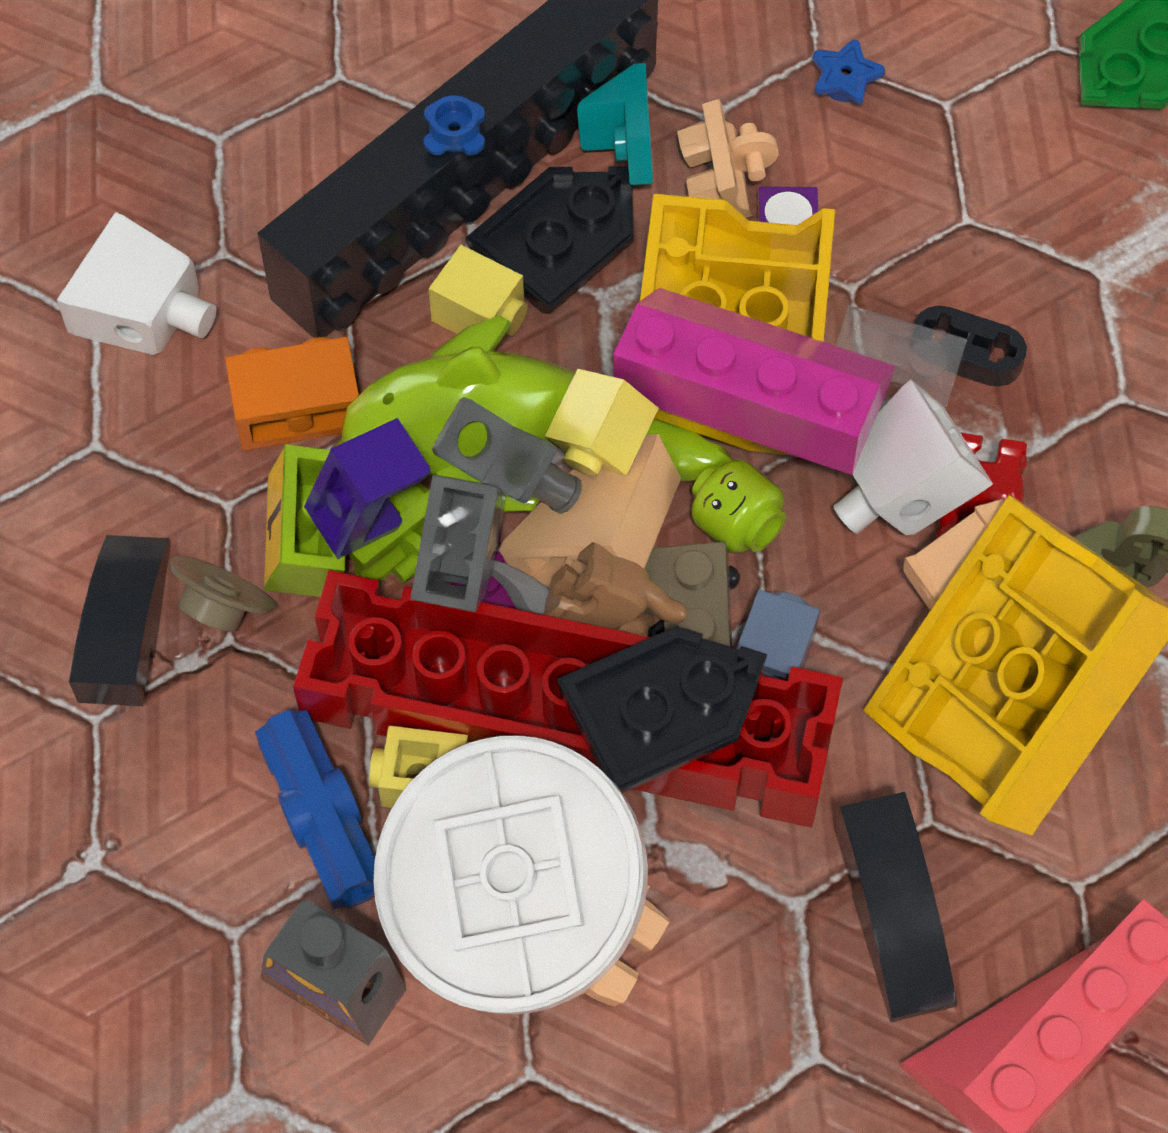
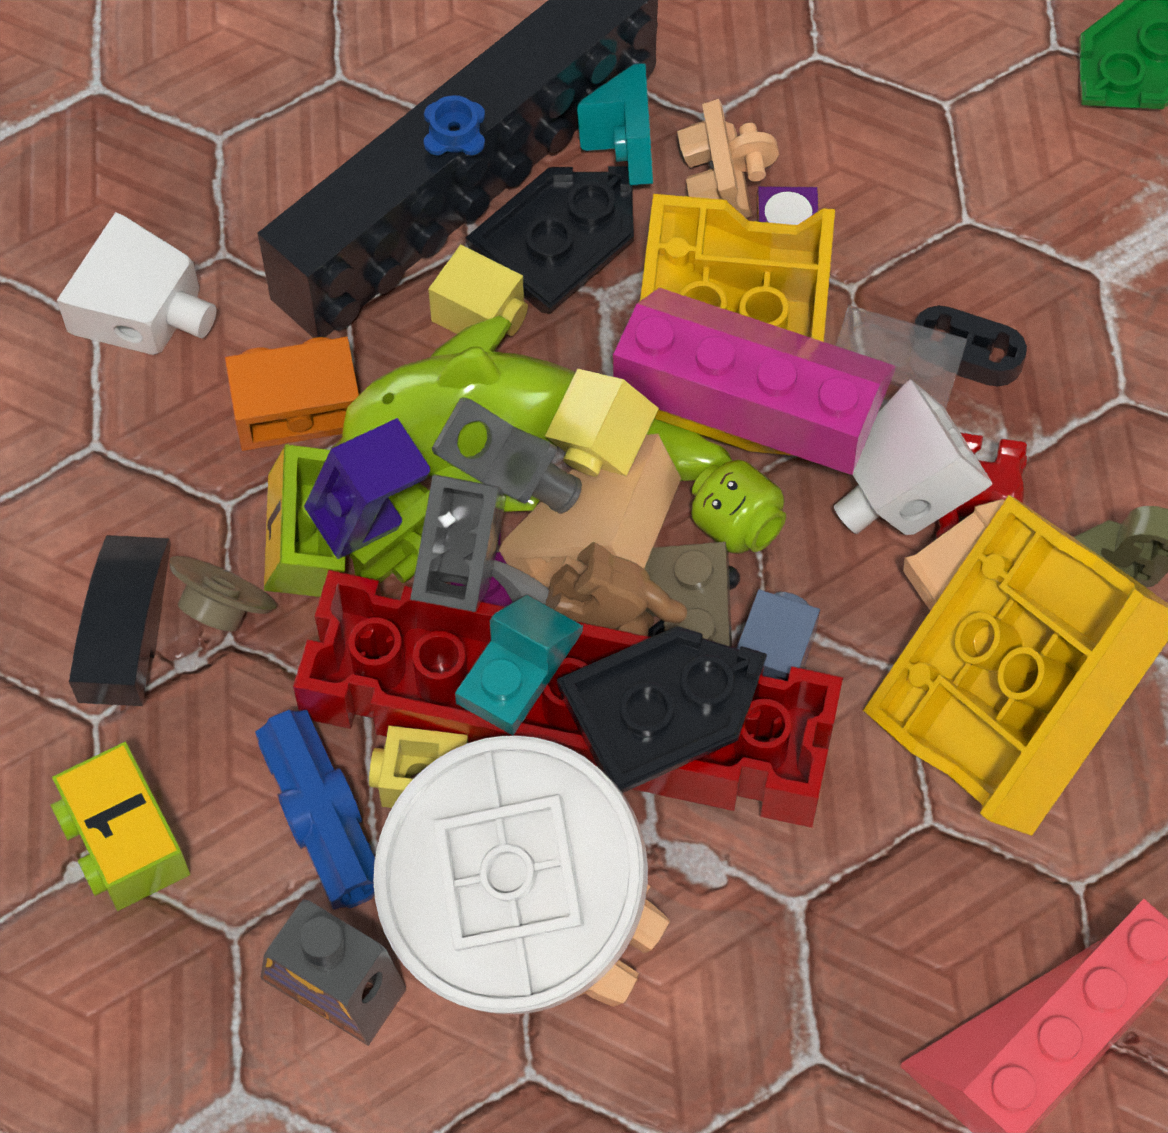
(120, 827): none -> brick
(518, 662): none -> teal slope
(841, 86): blue plate -> none
(896, 906): black slope -> none

